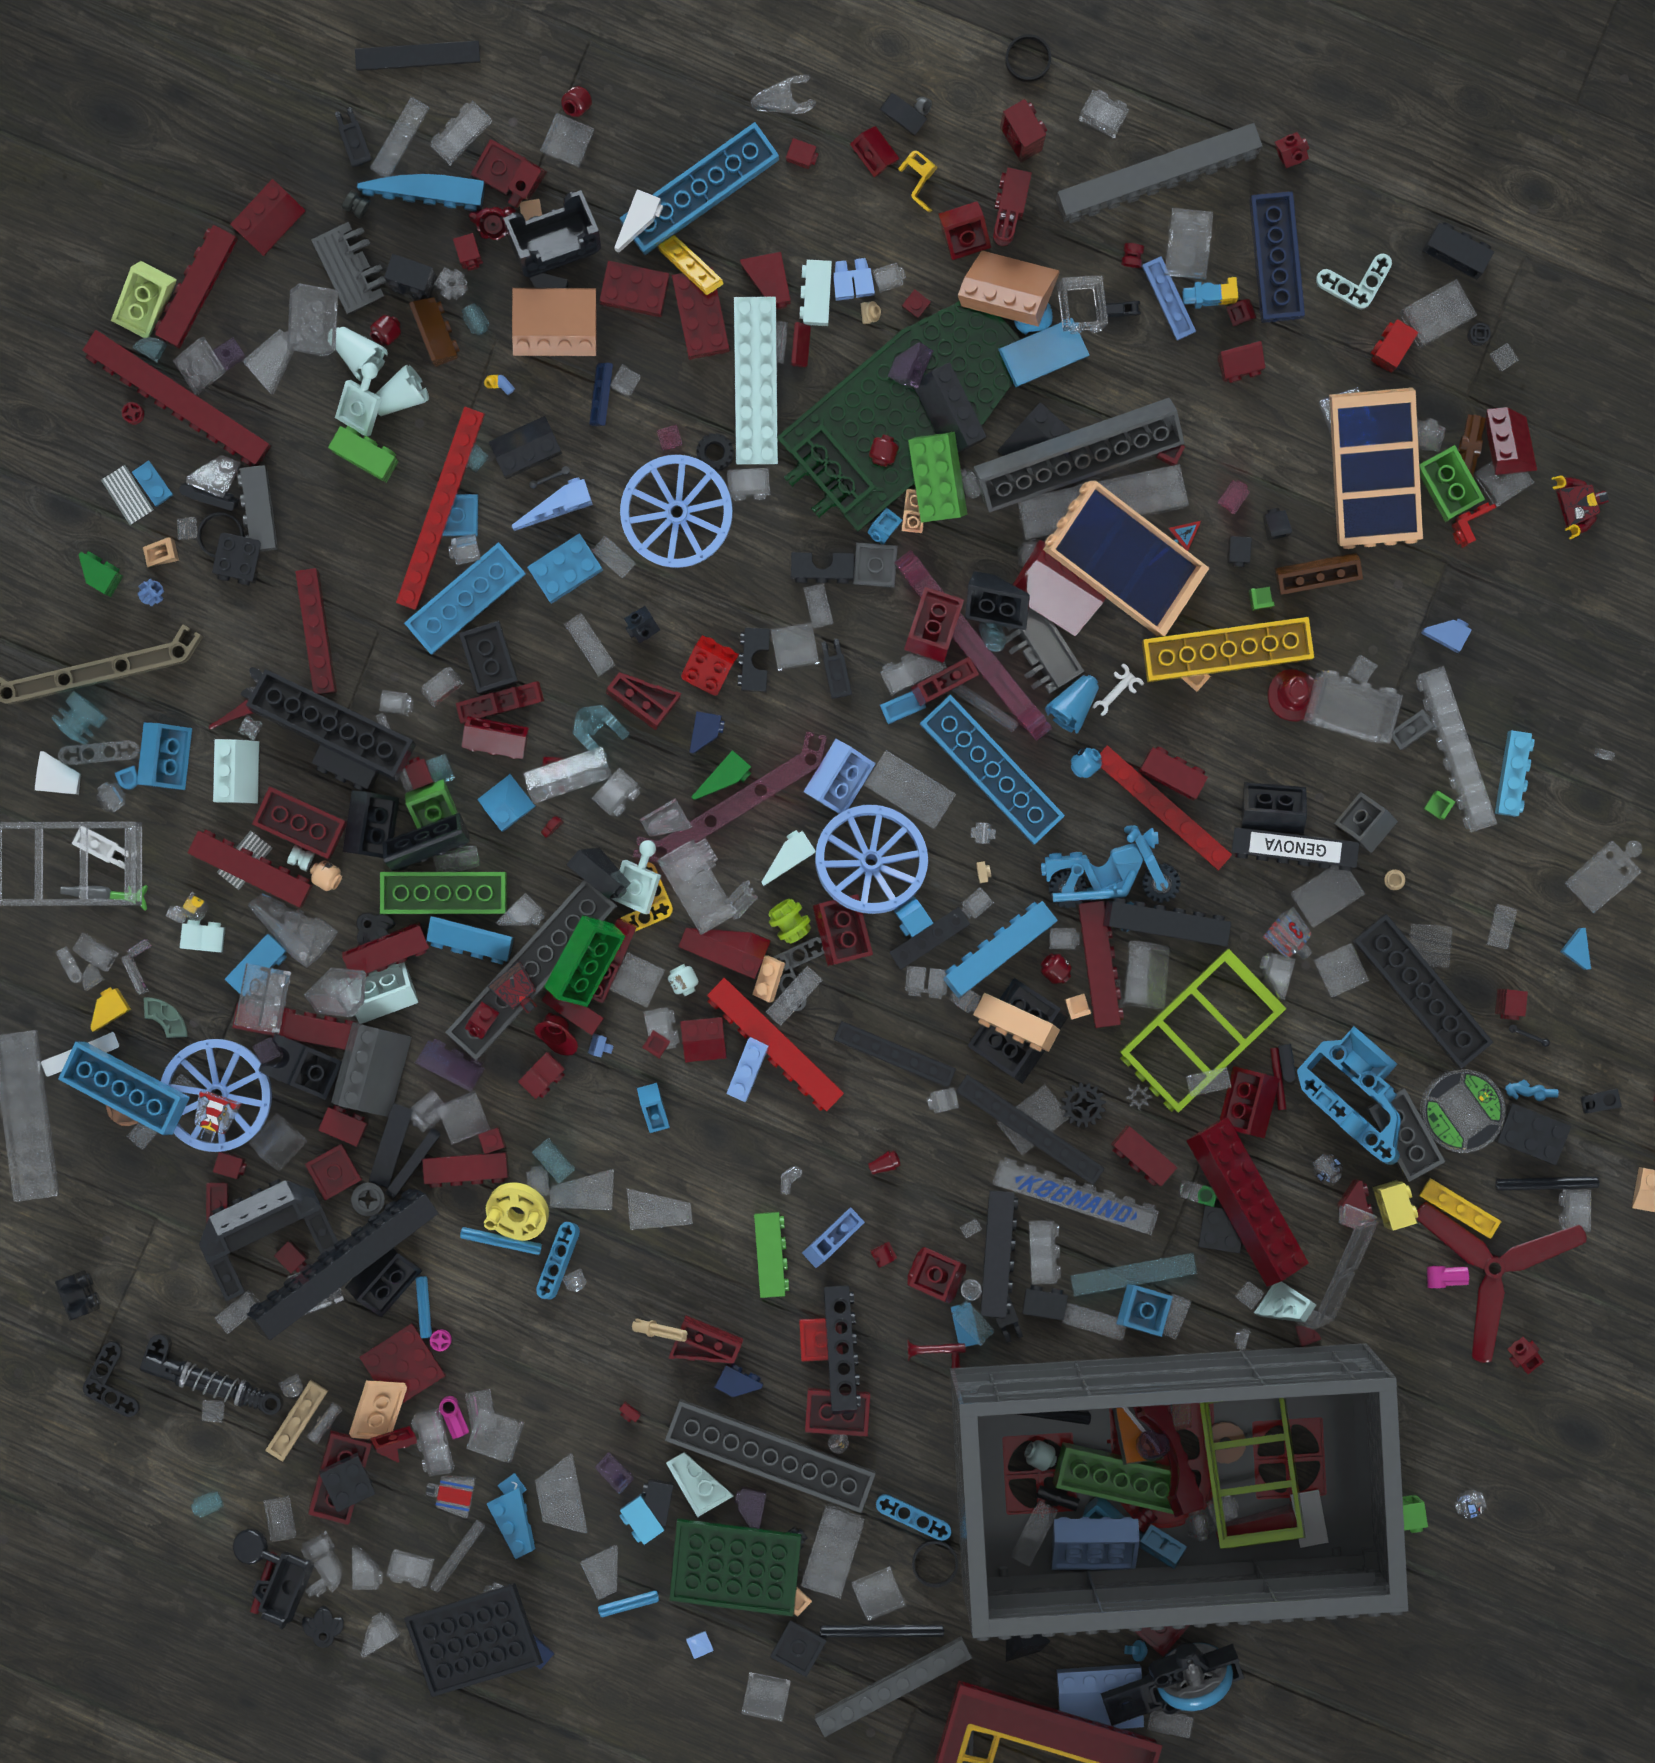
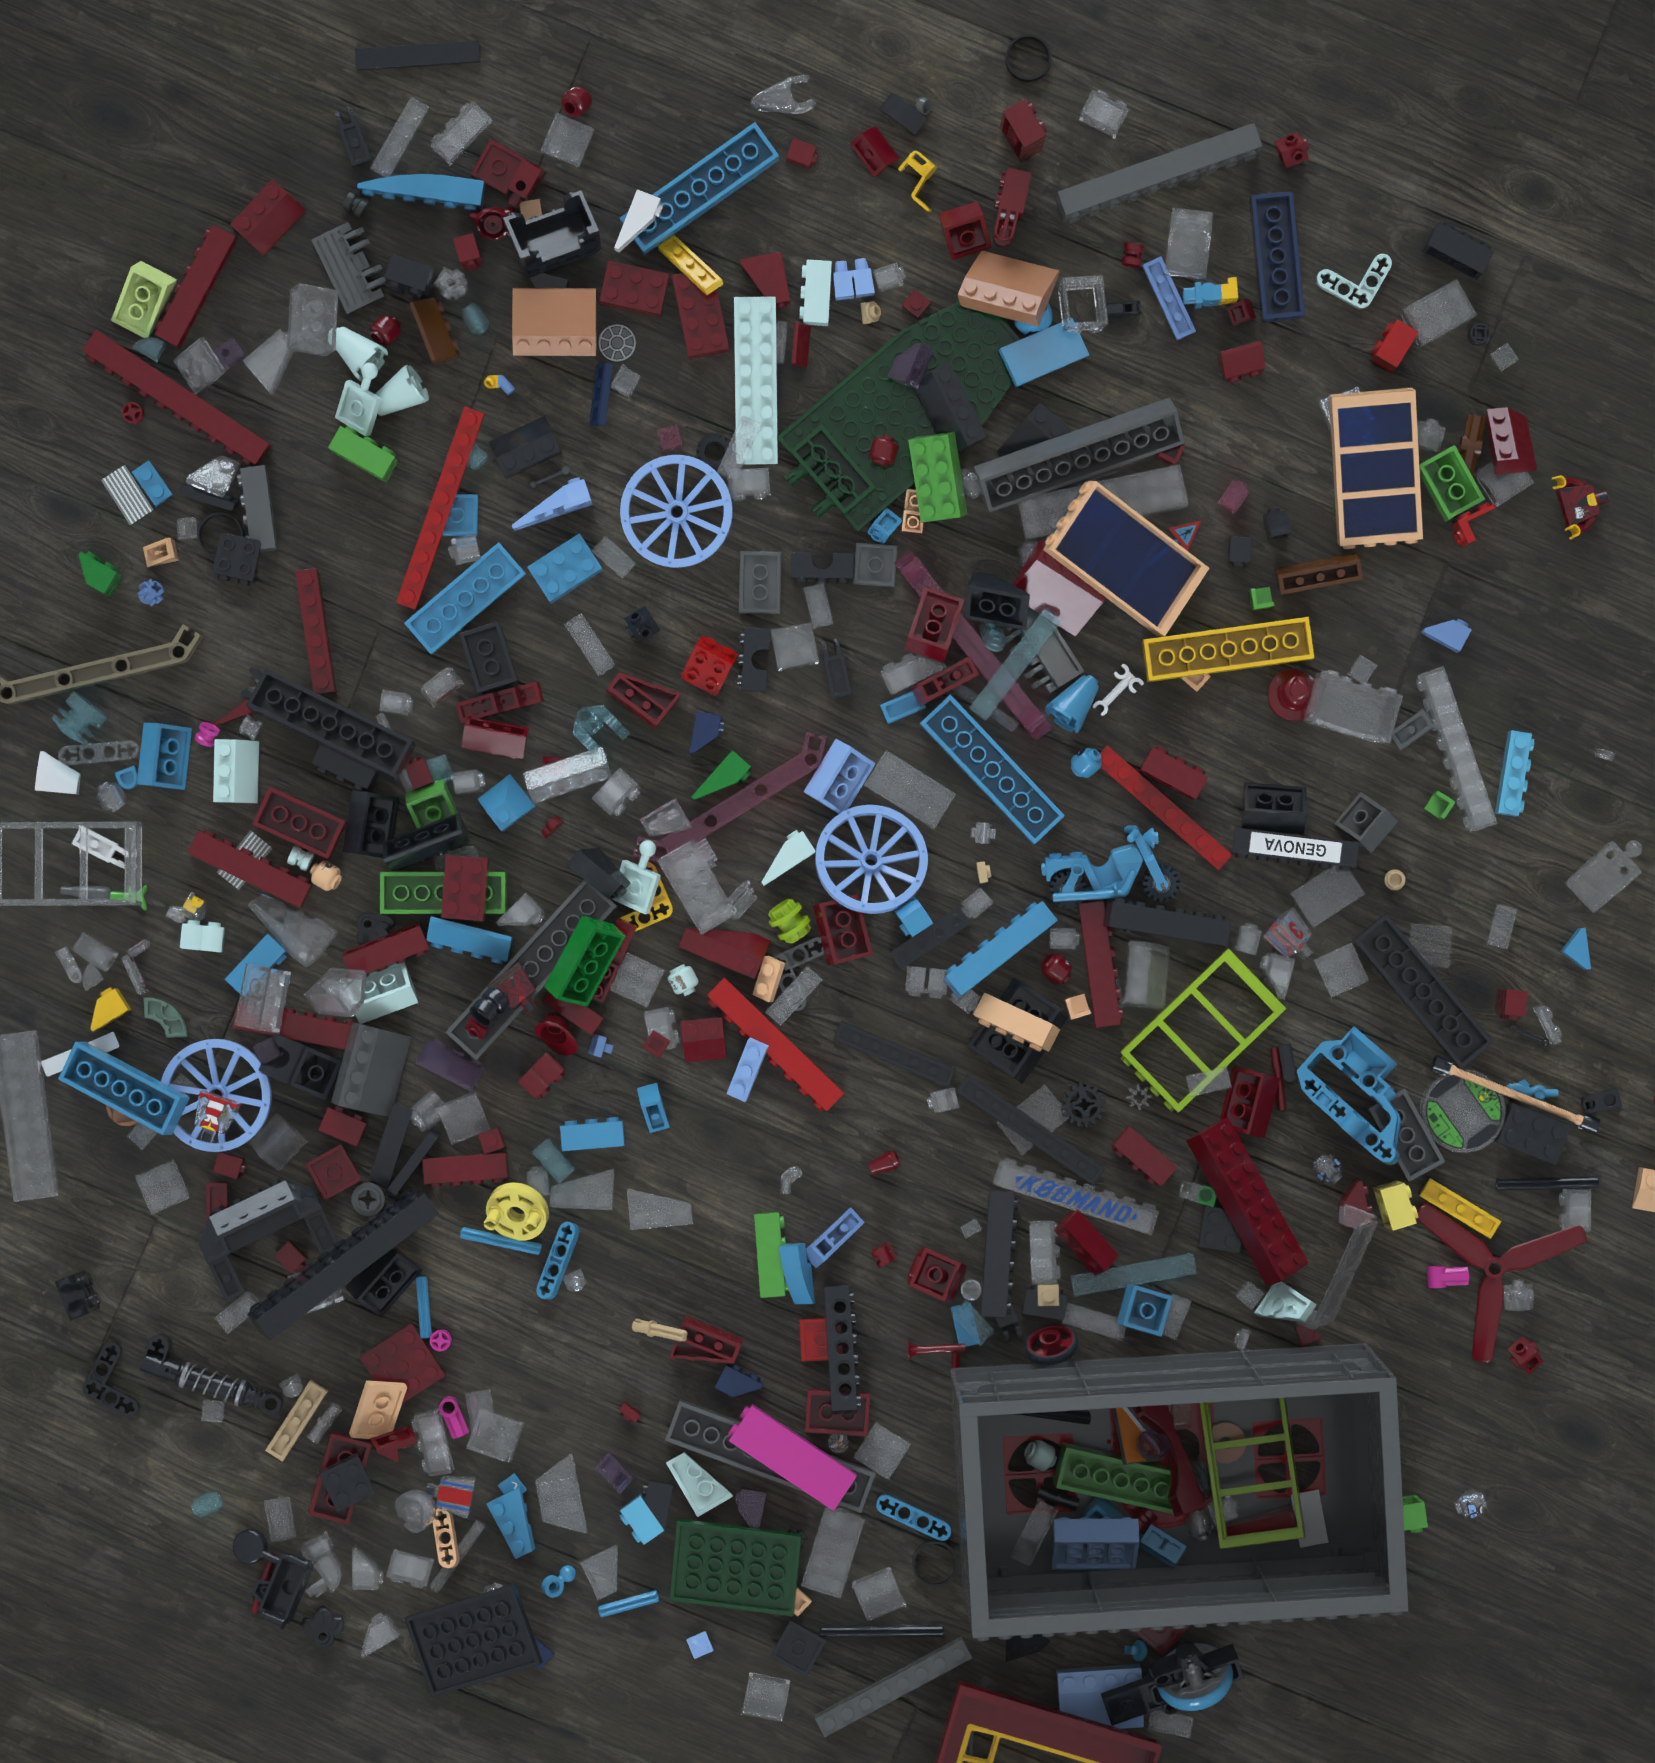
(162, 1187): none -> clear plate
(207, 734): none -> dark pink wheel
(416, 1509): none -> clear cylinder
(442, 1554): none -> light nougat beam
(465, 888): none -> dark red brick
(468, 782): none -> clear brick
(488, 1009): none -> black wheel
(566, 1574): none -> dark azure plate
(592, 1134): none -> dark azure brick
(617, 342): none -> sticker
(739, 448): none -> clear plate
(760, 582): none -> dark grey tile
(792, 1456): none -> dark pink brick
(797, 1273): none -> dark azure slope
(882, 1450): none -> clear plate
(1015, 664): none -> clear light blue tile
(1048, 1295): none -> tan plate
(1052, 1345): none -> dark red wheel
(1086, 1242): none -> dark red brick
(1202, 1477): none -> clear light blue plate
(1248, 939): none -> clear brick
(1518, 1296): none -> clear brick
(1552, 1032): none -> clear plate
(1585, 1122): none -> light nougat hose

